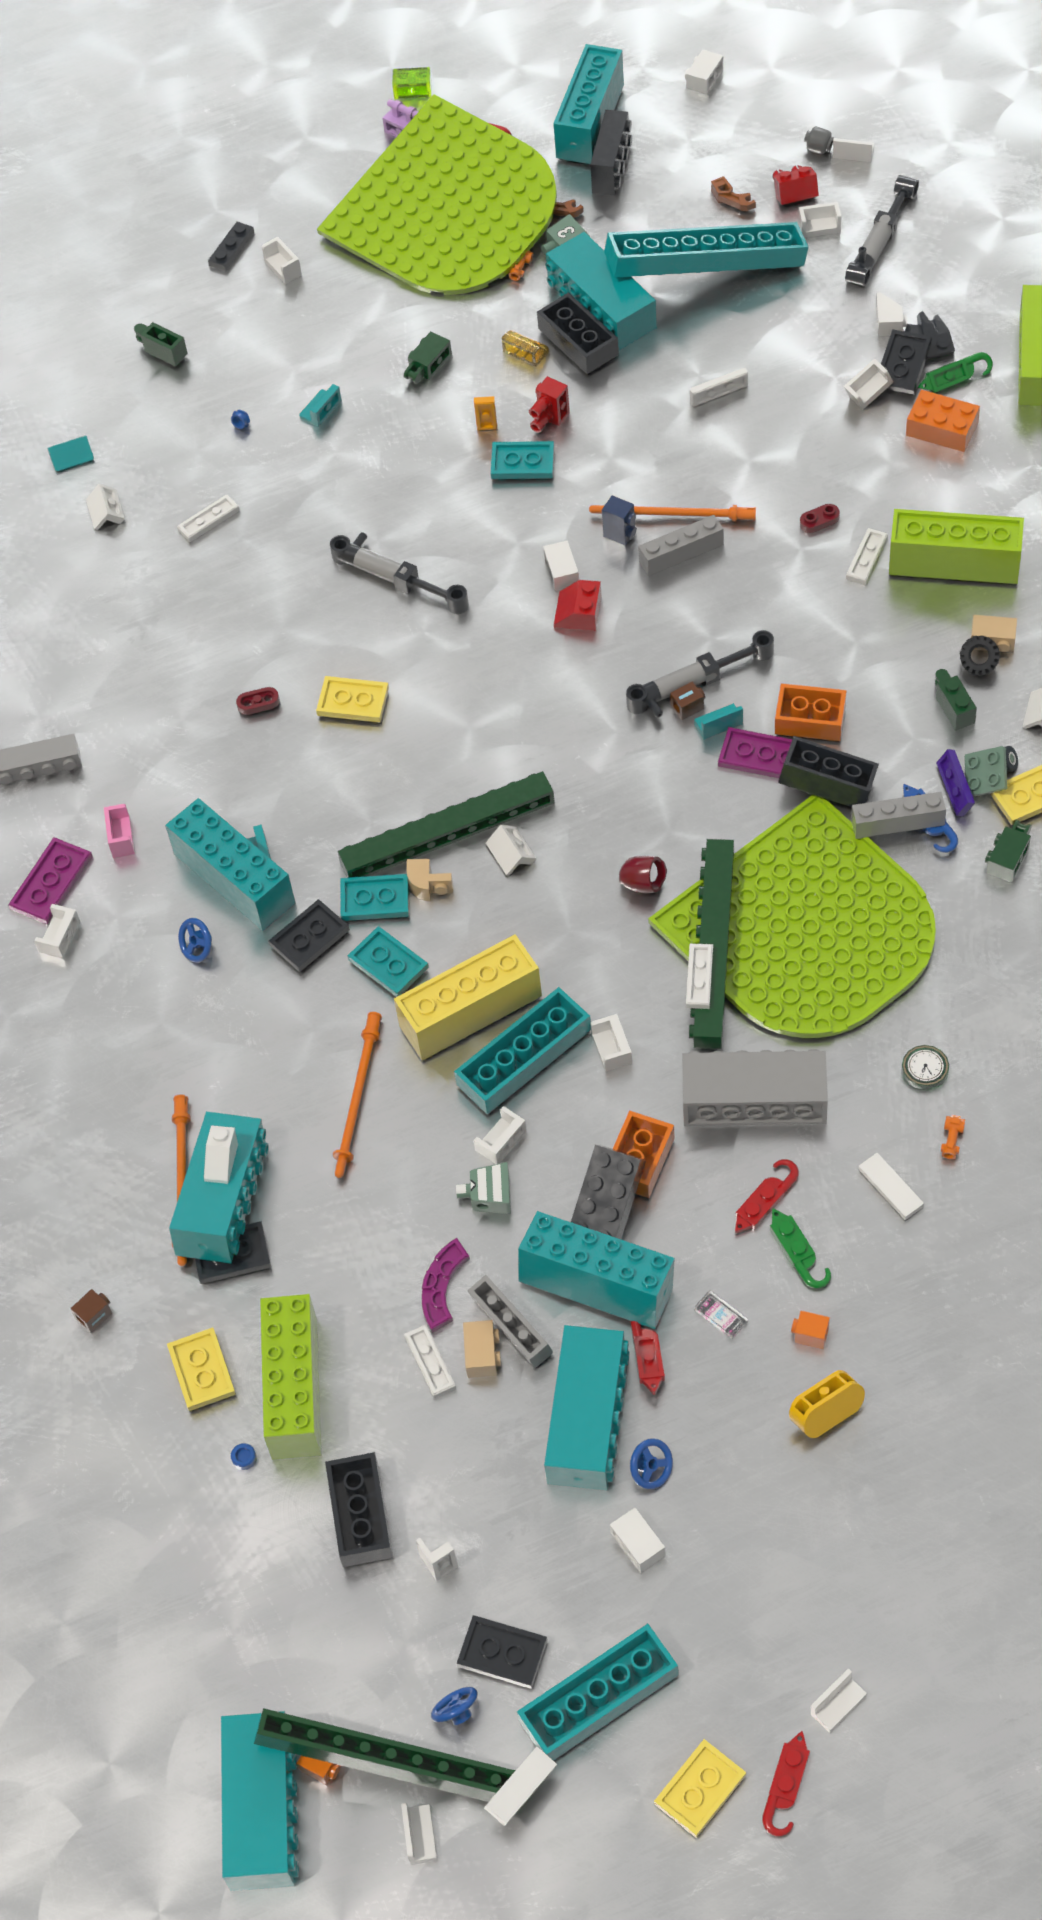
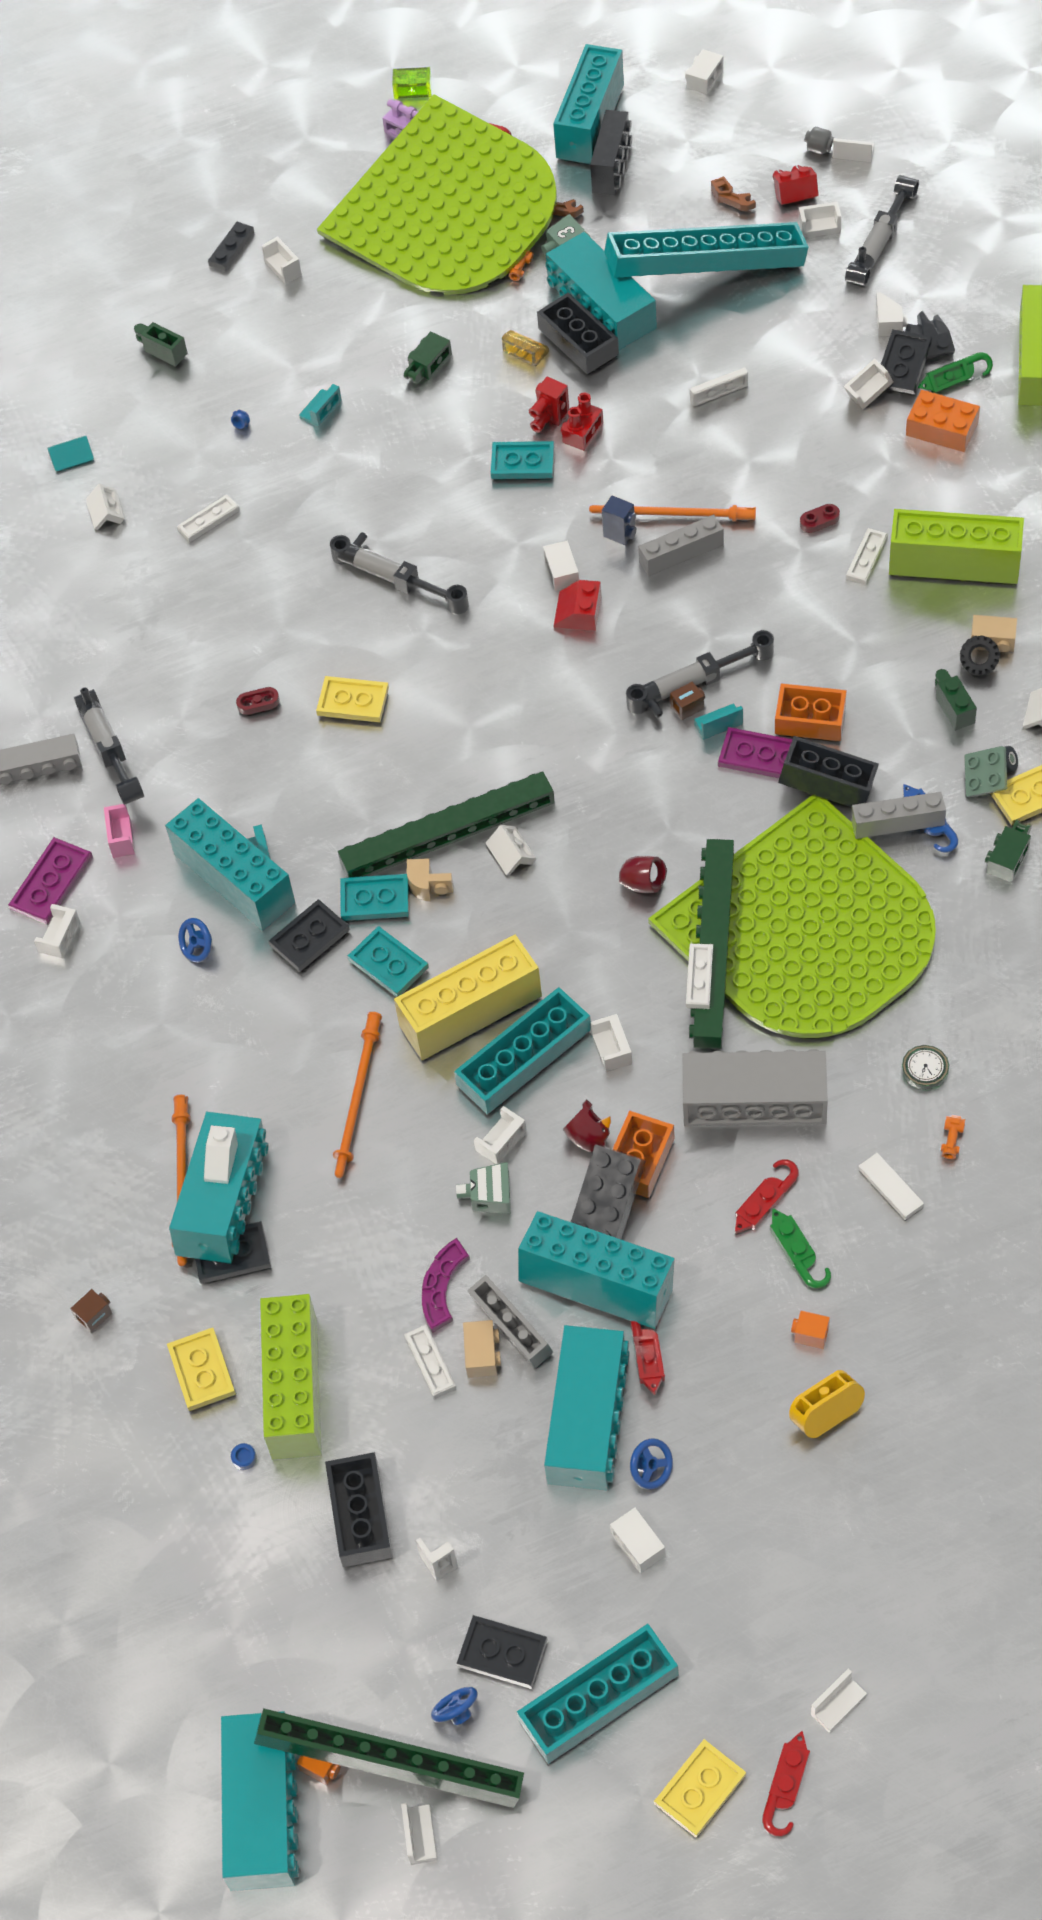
(107, 743): none -> black piece
(485, 413): light orange plate -> none
(520, 1786): white tile -> none
(582, 423): none -> red brick
(587, 1128): none -> dark red piece
(721, 1314): clear tile -> none
(955, 782): dark purple plate -> none

